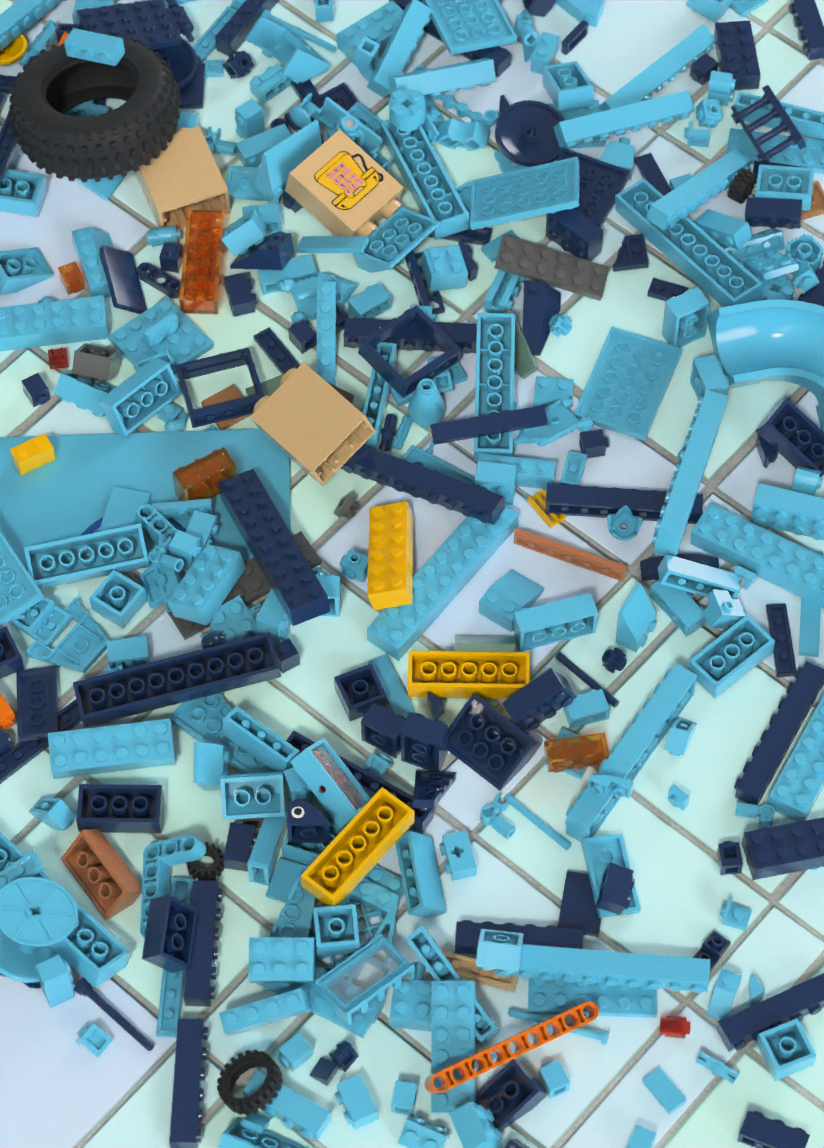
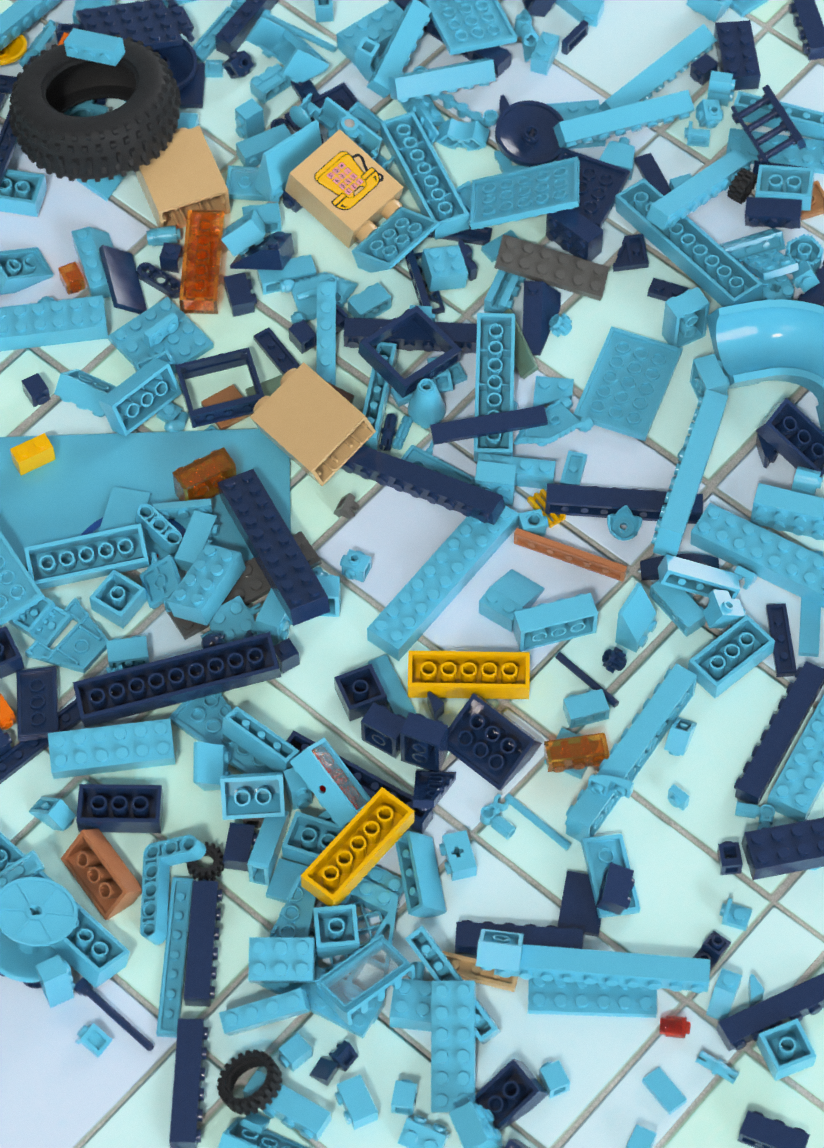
(58, 358): clear red tile -> none
(96, 362): dark grey brick -> none
(160, 557): medium azure bar -> none
(170, 933): dark blue brick -> none
(185, 546): medium azure brick -> none
(219, 146): medium azure bar -> none
(306, 823): dark blue slope -> none
(332, 244): medium azure tile -> none
(378, 764): medium azure bracket -> none
(390, 555): yellow brick -> none
(407, 110): medium azure brick -> none
(484, 643): sand green tile -> none
(502, 1048): orange beam -> none
(536, 517): none -> medium azure brick
(539, 700): dark blue brick -> none
(567, 86): medium azure brick -> none
(593, 443): dark blue brick -> none
(602, 1036): medium azure bar -> none
(724, 229): medium azure brick -> none

